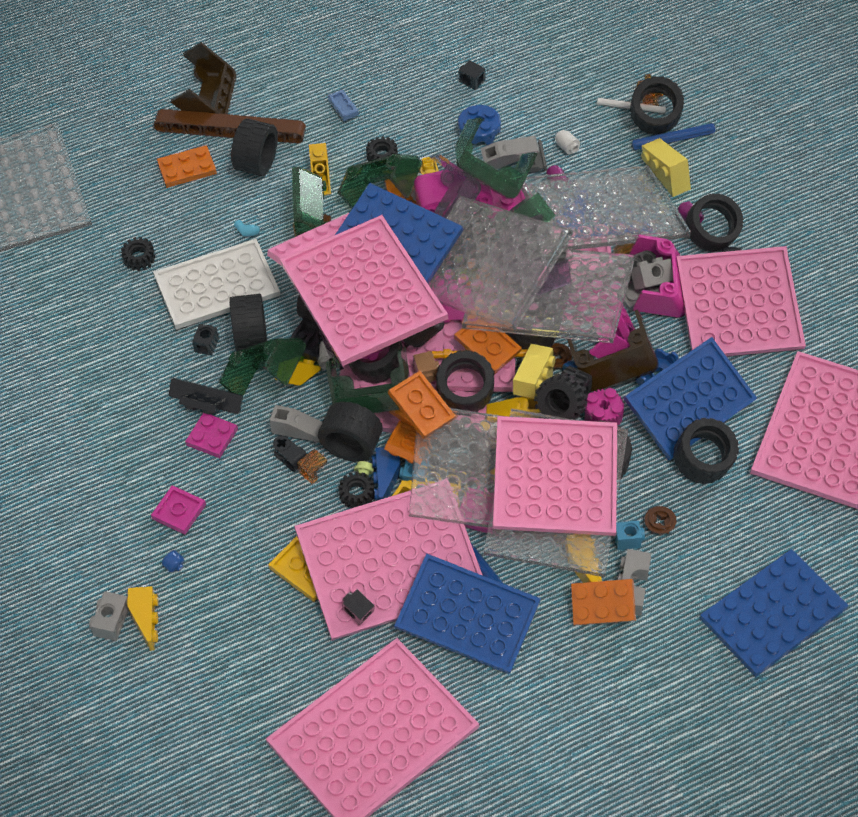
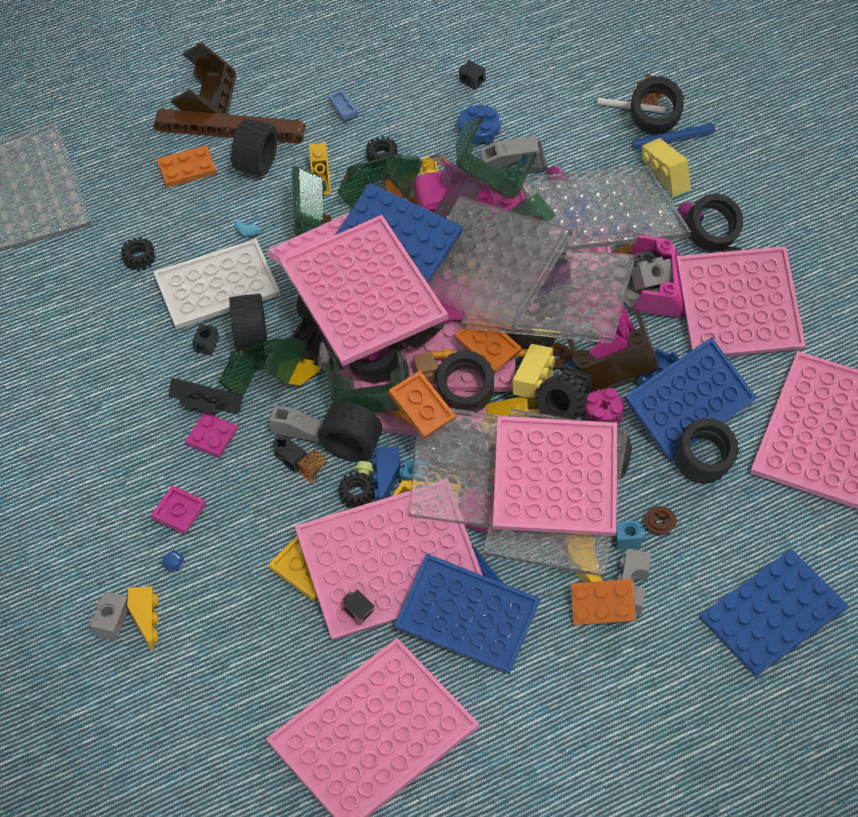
(402, 442): orange plate -> none
(567, 142): white brick -> none

